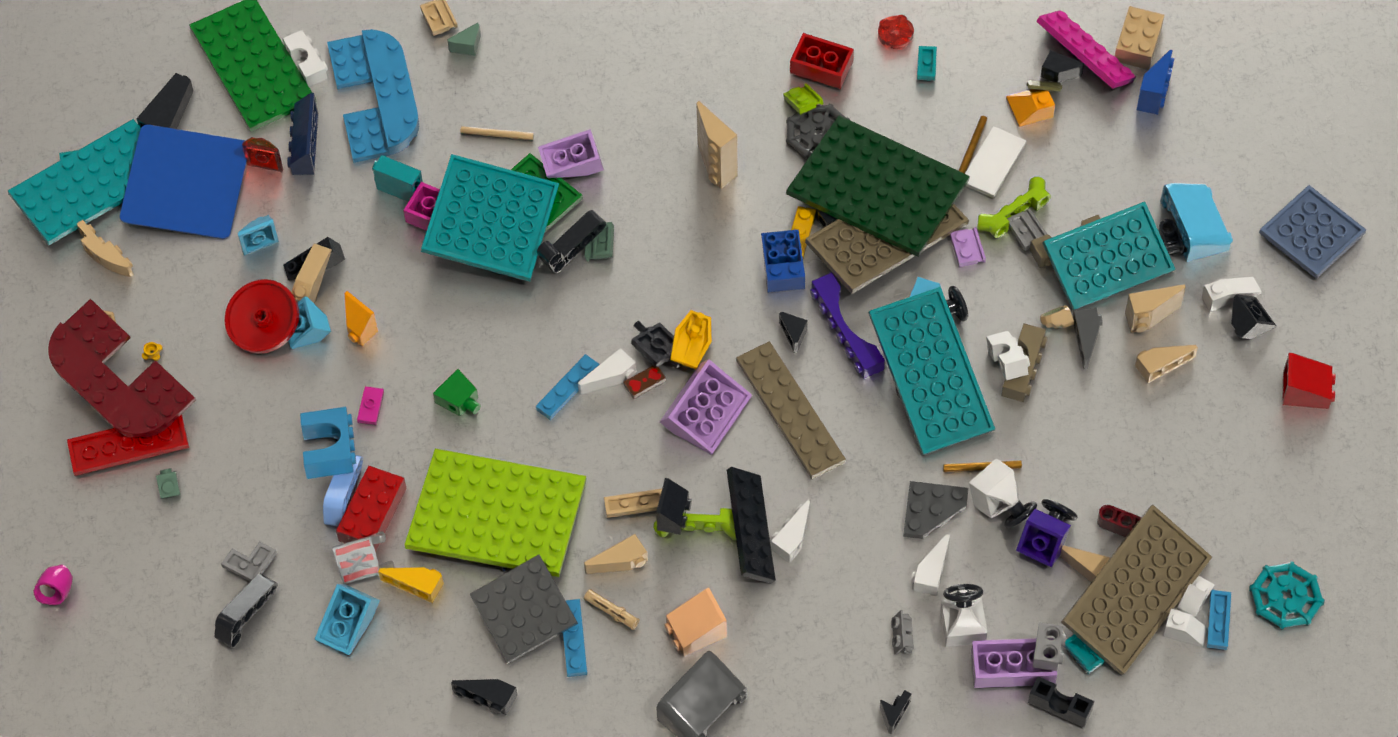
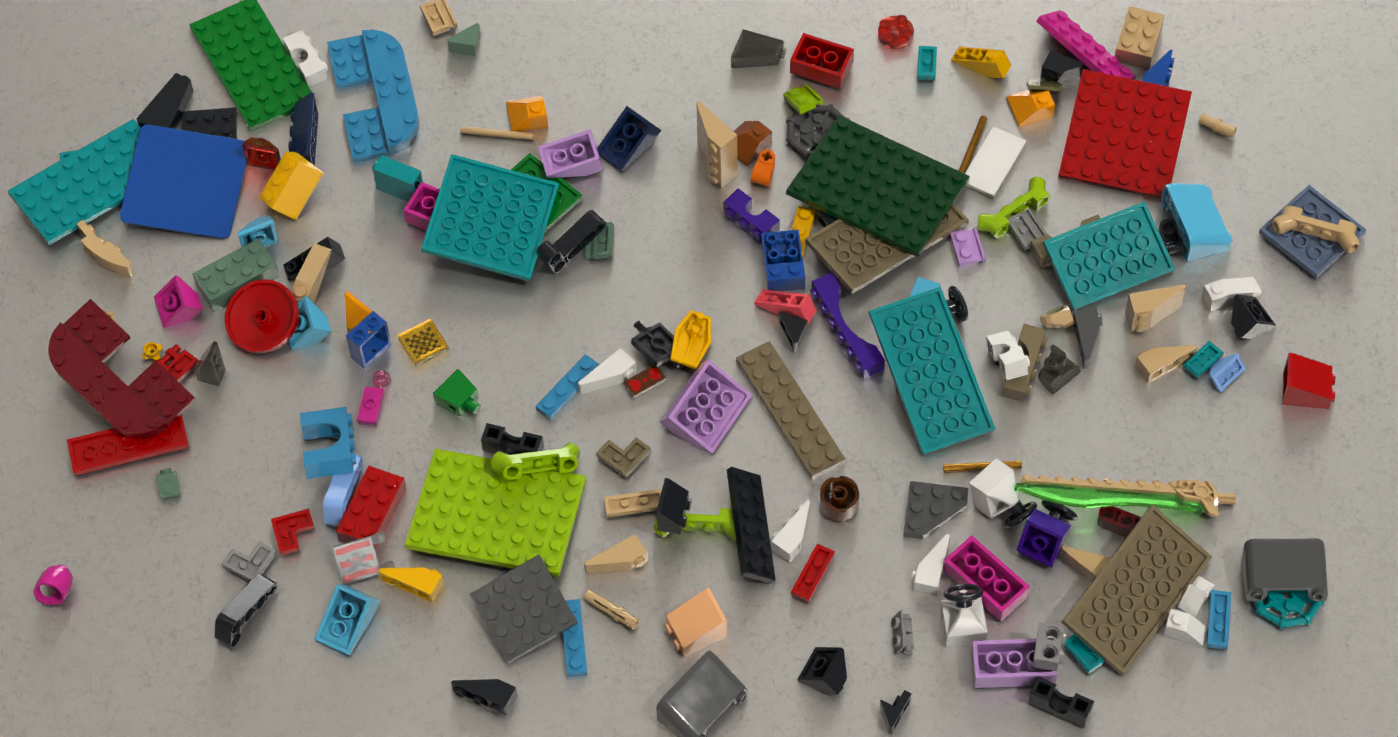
(177, 303): none -> dark pink slope
(181, 364): none -> red plate
(210, 366): none -> clear smoke slope
(211, 121): none -> black plate
(227, 275): none -> sand green brick
(288, 526): none -> red plate
(291, 185): none -> yellow slope
(362, 343): none -> blue window
(381, 378): none -> clear pink plate
(423, 342): none -> clear yellow tile
(497, 439): none -> black arch
(513, 466): none -> lime plate
(527, 114): none -> light orange slope
(623, 460): none -> dark tan plate
(628, 138): none -> dark blue slope
(737, 208): none -> dark purple arch
(751, 140): none -> dark orange slope
(757, 50): none -> clear smoke slope
(764, 168): none -> orange piece
(791, 303): none -> coral slope
(812, 573): none -> red plate
(825, 670): none -> black slope
(839, 498): none -> reddish brown brick
(978, 566): none -> dark pink brick
(984, 61): none -> yellow slope
(1057, 370): none -> clear smoke slope
(1124, 133): none -> red plate
(1181, 495): none -> piece
(1203, 359): none -> teal plate
(1217, 125): none -> tan pin
(1226, 371): none -> light blue slope
(1284, 565): none -> dark grey windscreen
(1342, 233): none -> tan plate

